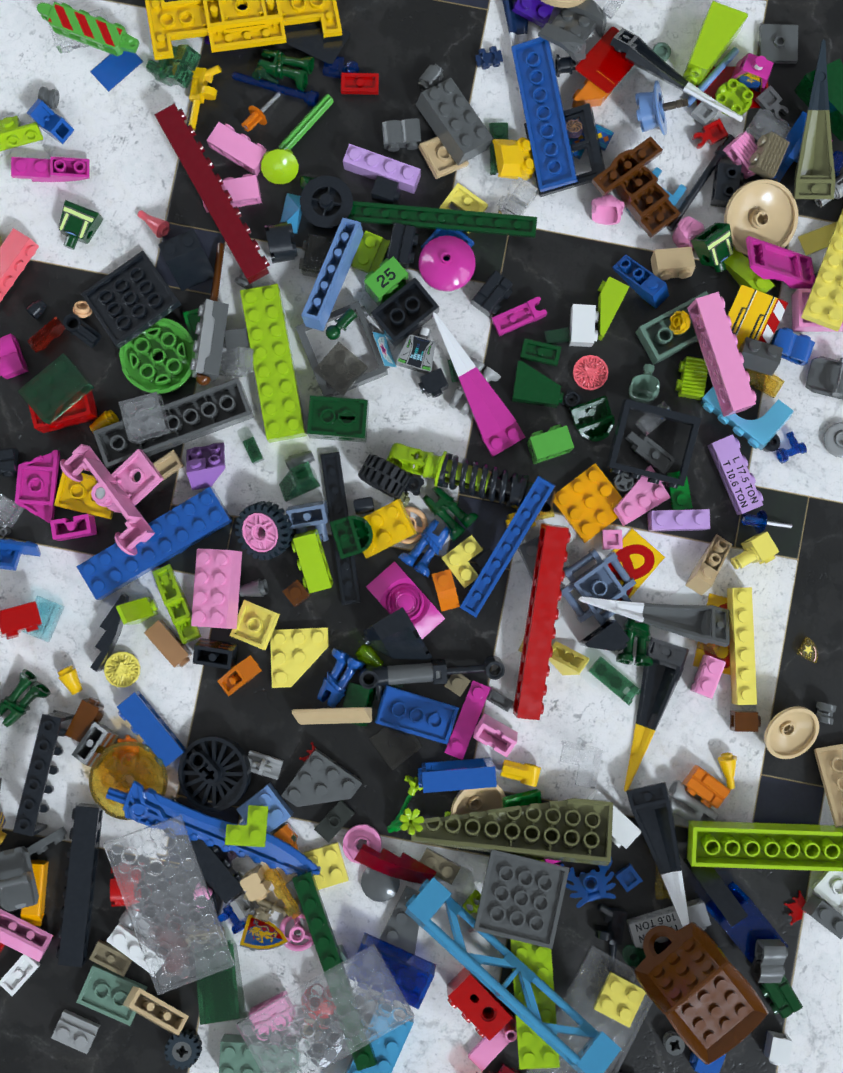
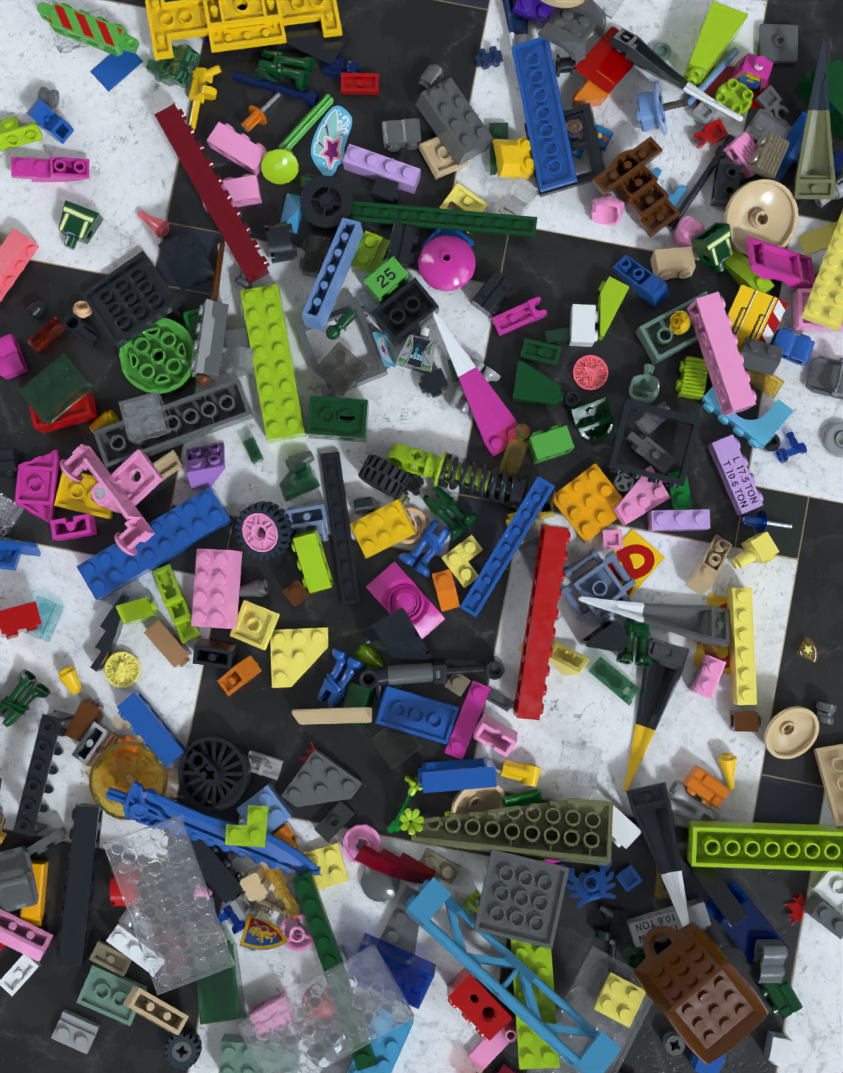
(330, 140): none -> sticker
(351, 535): dark green slope -> none
(515, 450): none -> clear yellow plate

